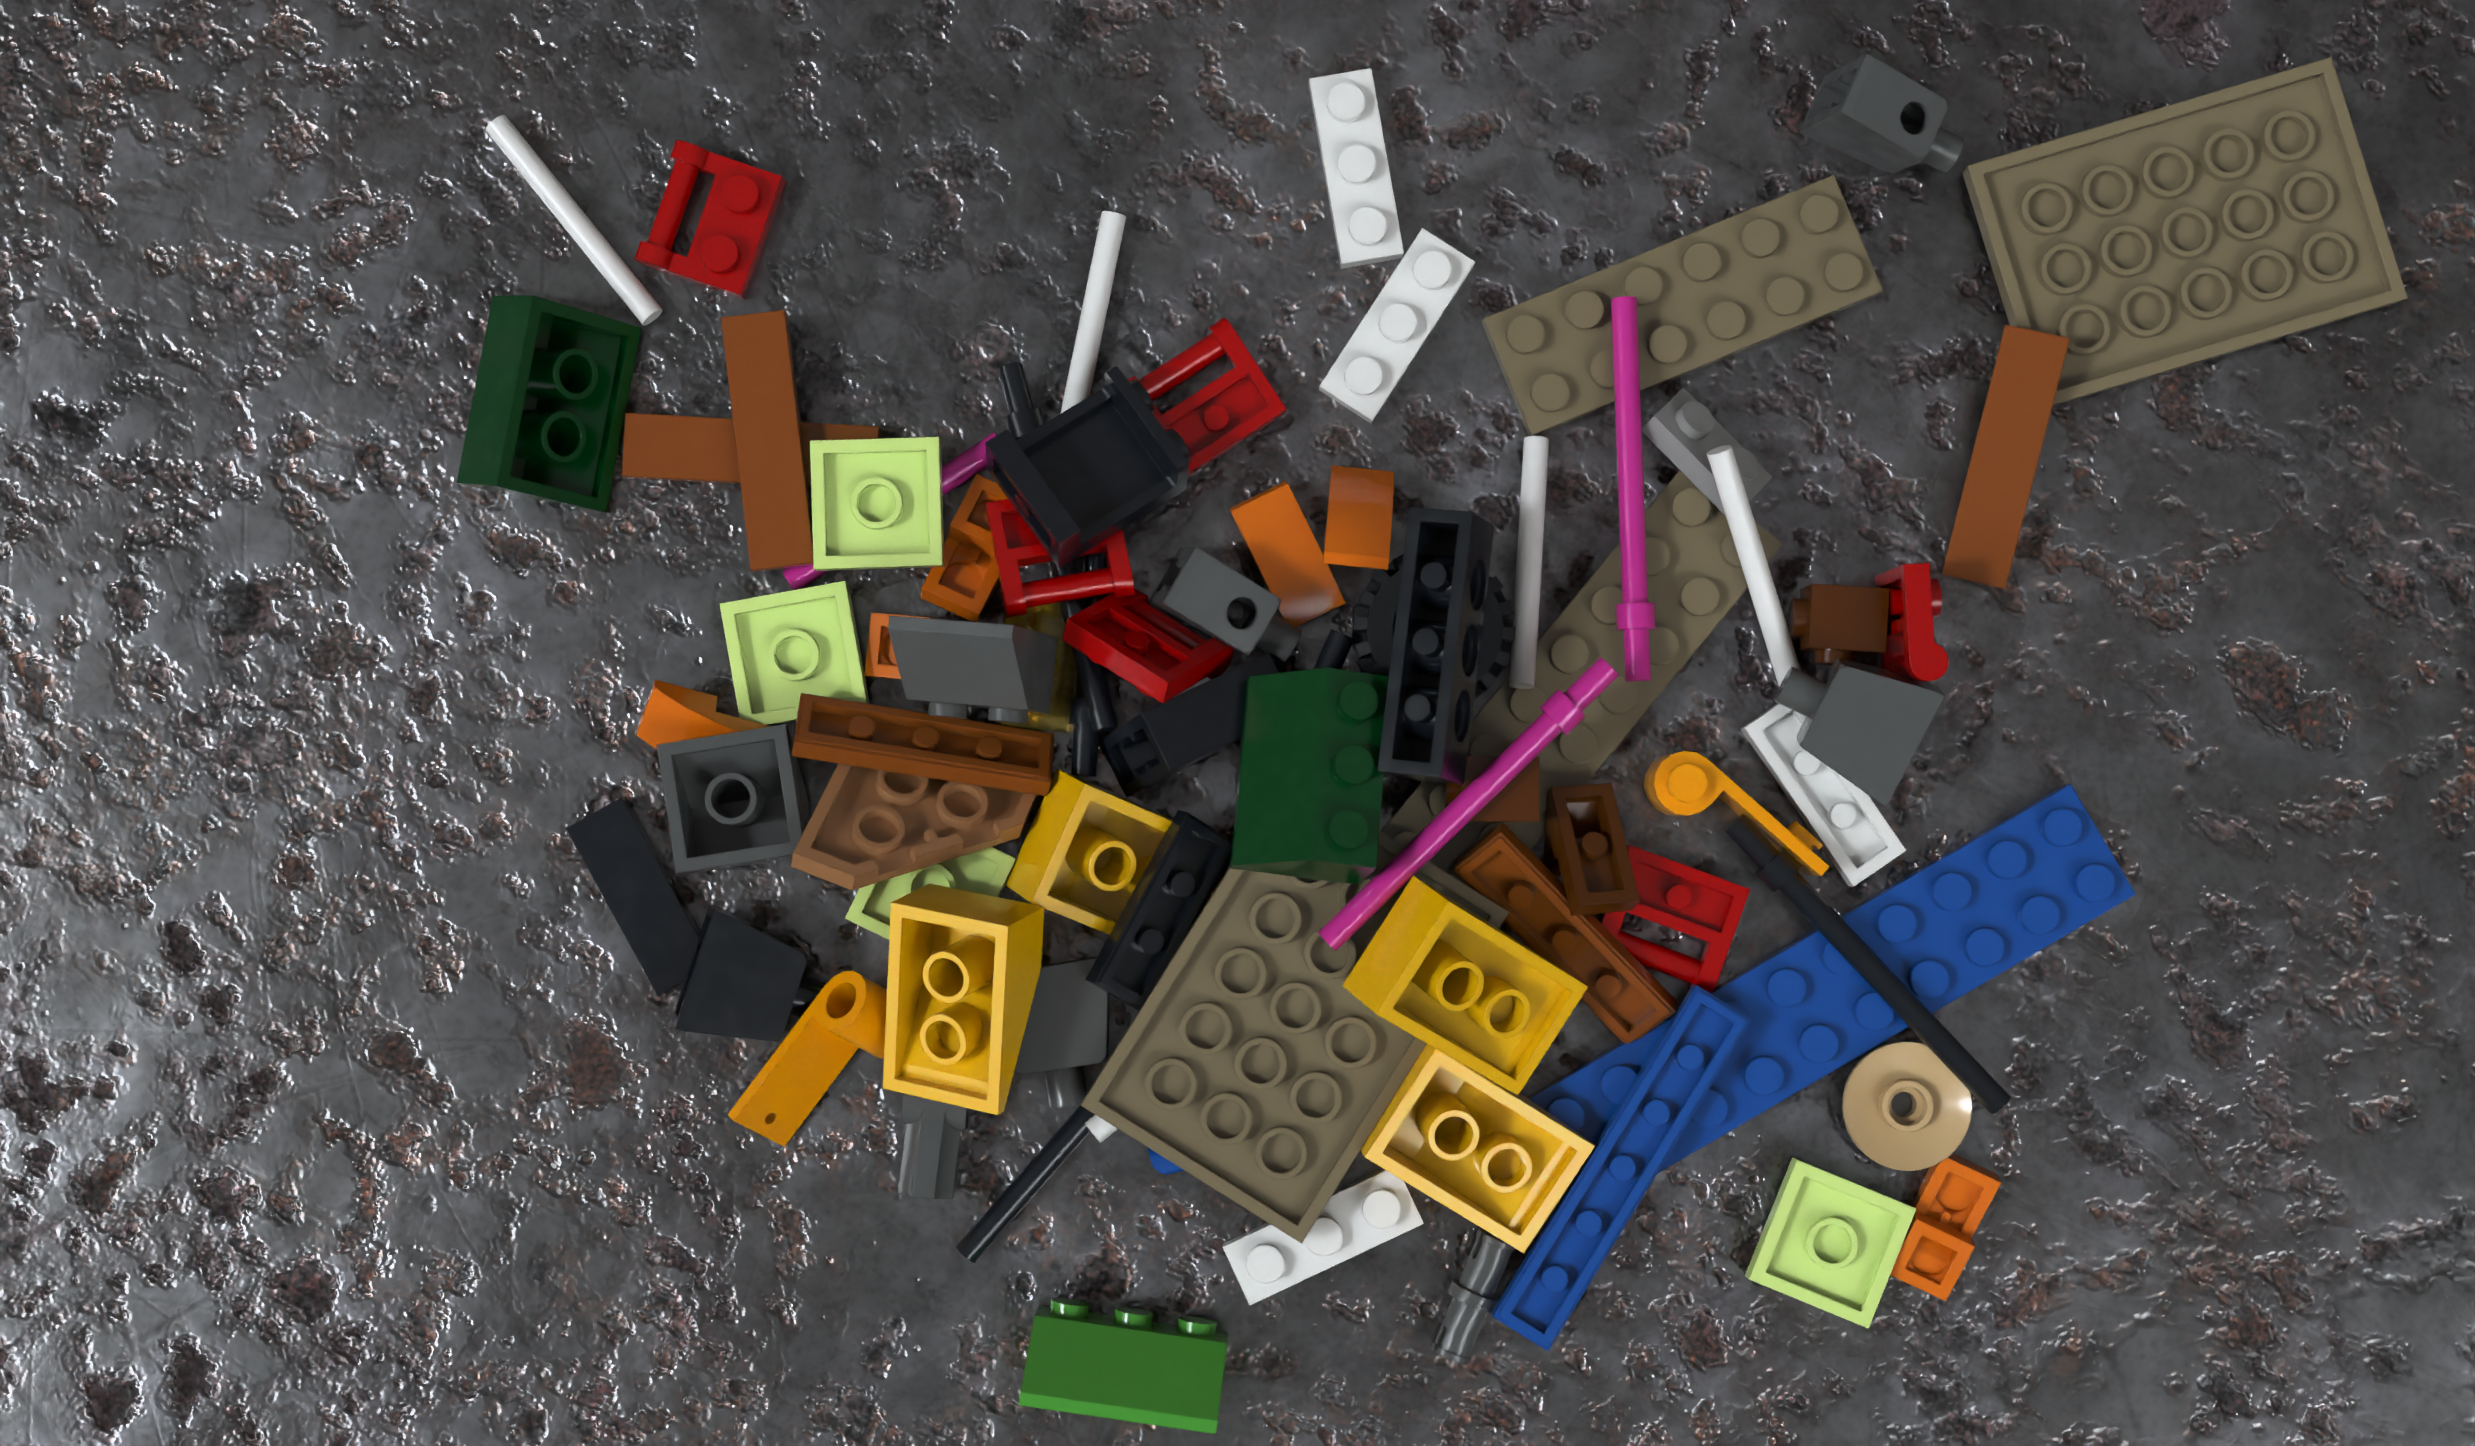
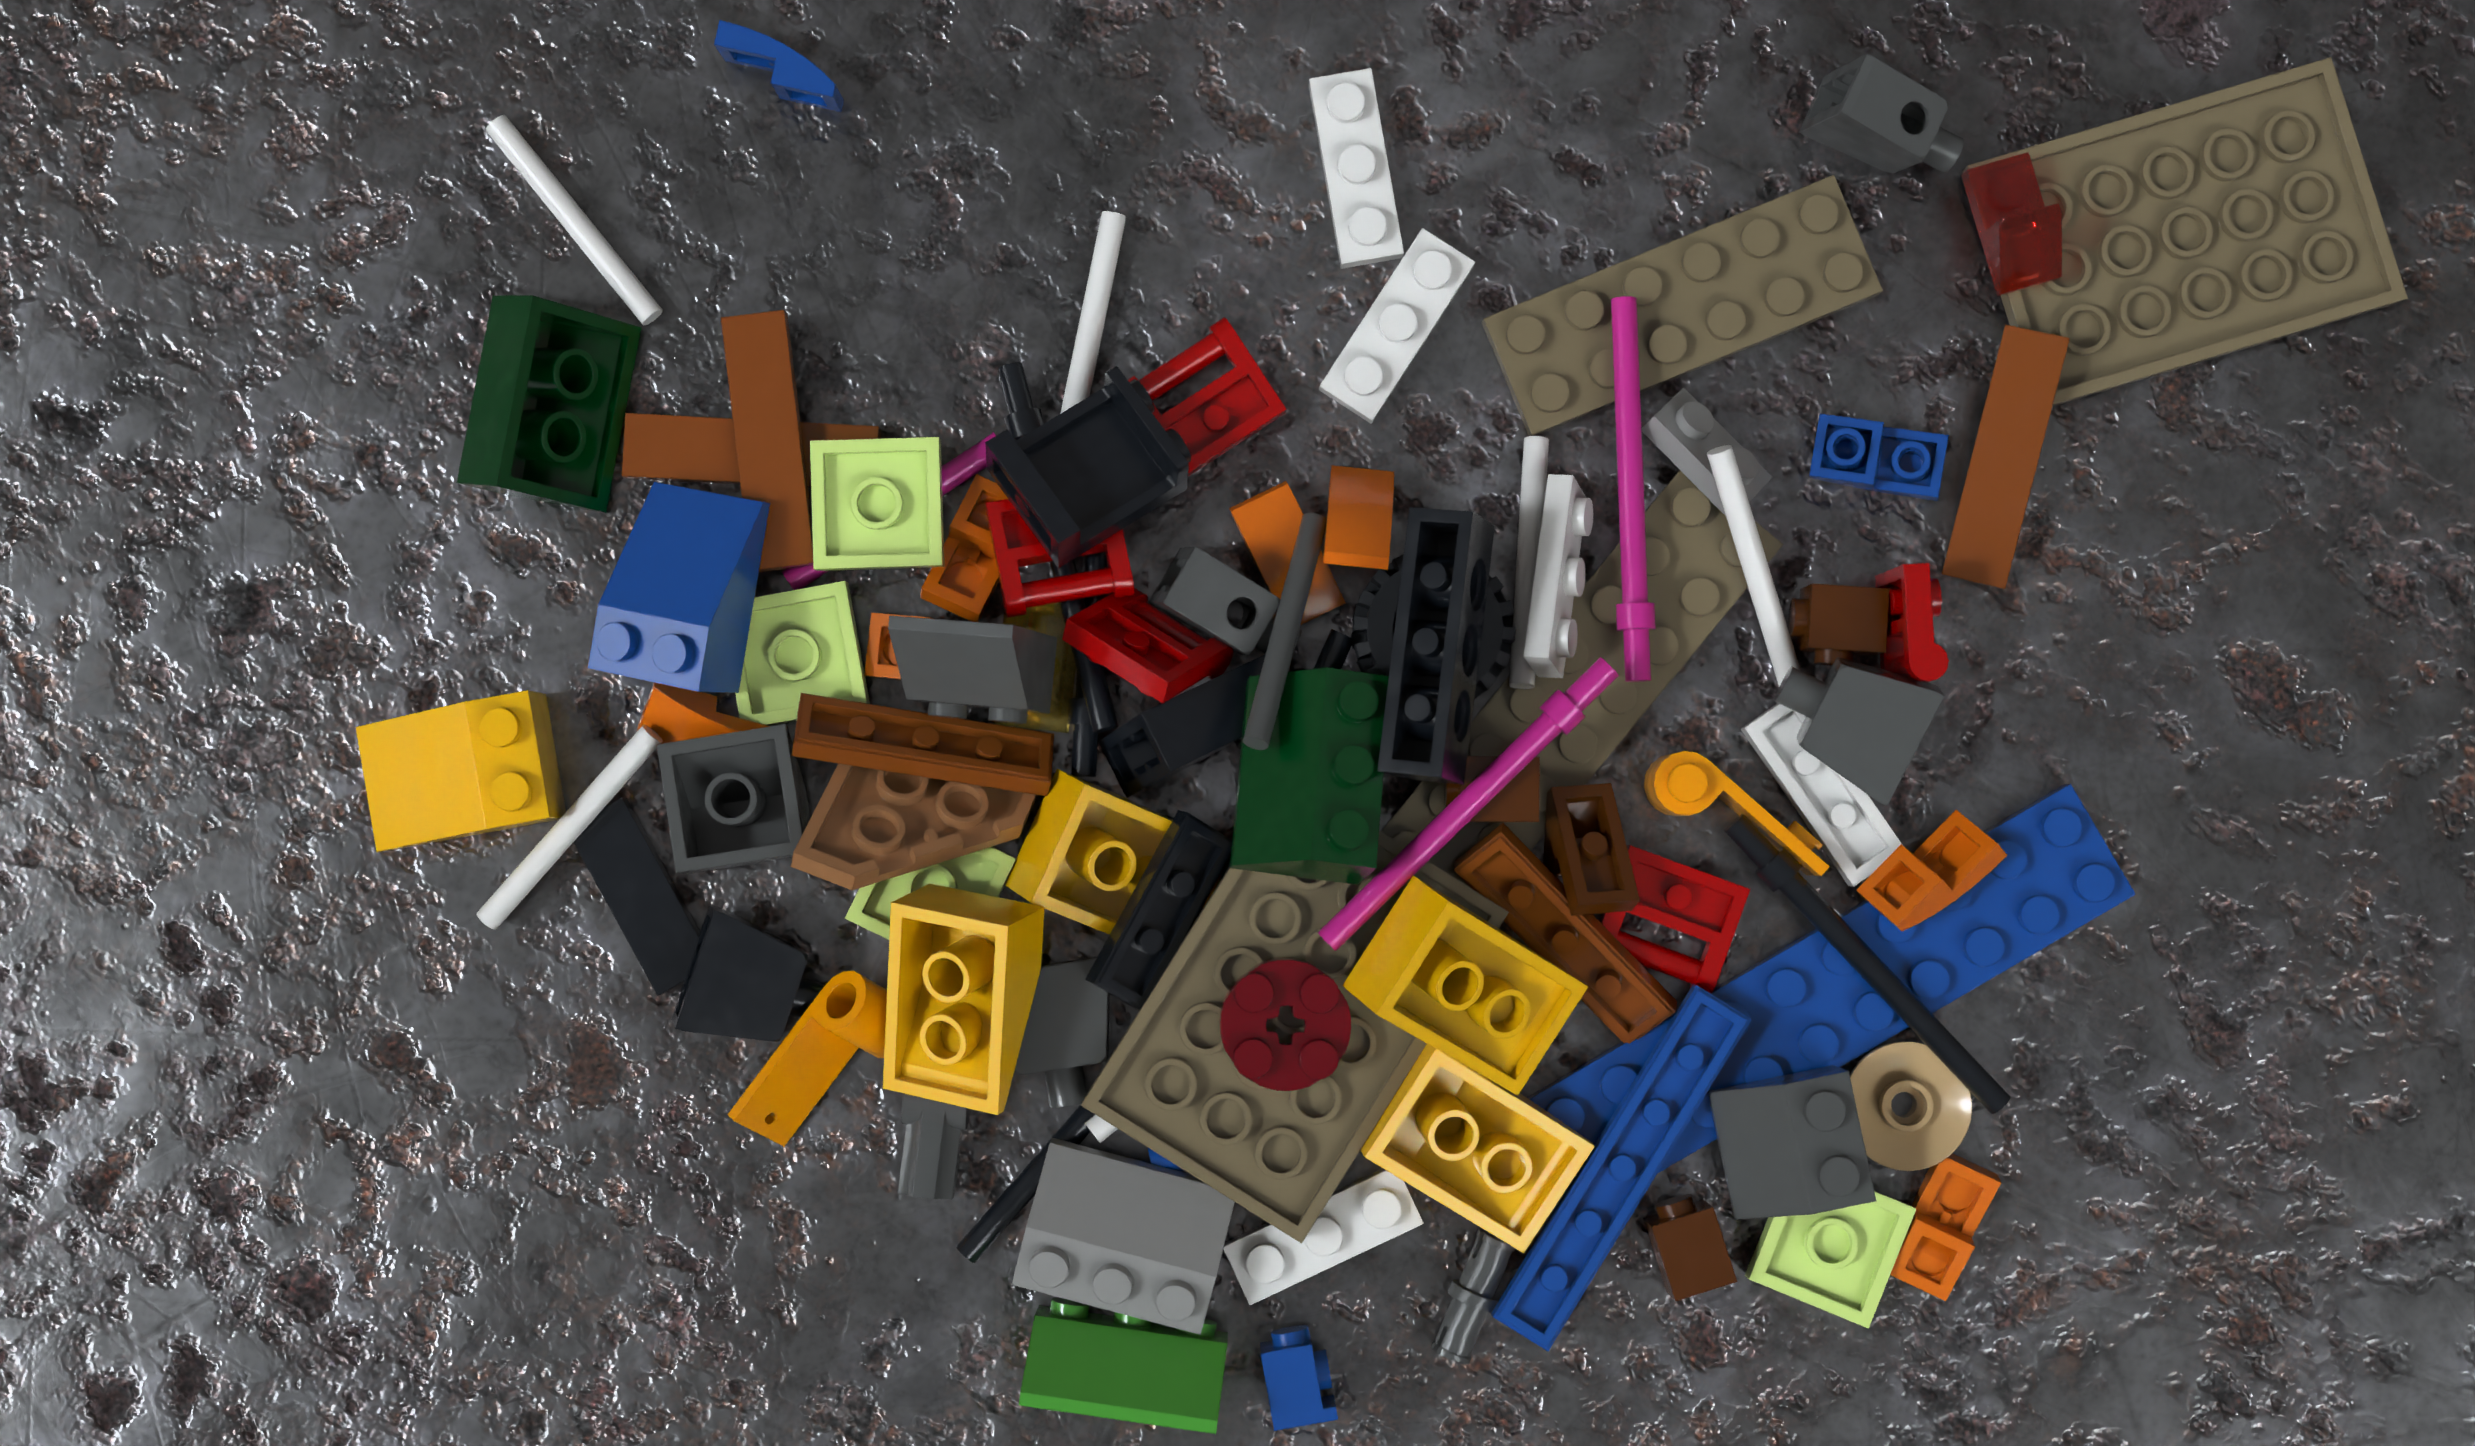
(461, 770): none -> yellow slope
(569, 827): none -> white bar
(683, 591): none -> blue slope
(730, 226): red plate -> none
(793, 74): none -> blue slope
(1124, 1236): none -> light grey slope
(1258, 997): none -> dark red plate
(1285, 632): none -> dark grey bar
(1295, 1378): none -> blue brick
(1557, 576): none -> white plate
(1689, 1247): none -> reddish brown brick
(1792, 1144): none -> dark grey slope
(1878, 457): none -> blue slope
(1941, 870): none -> orange slope
(2014, 225): none -> clear red slope

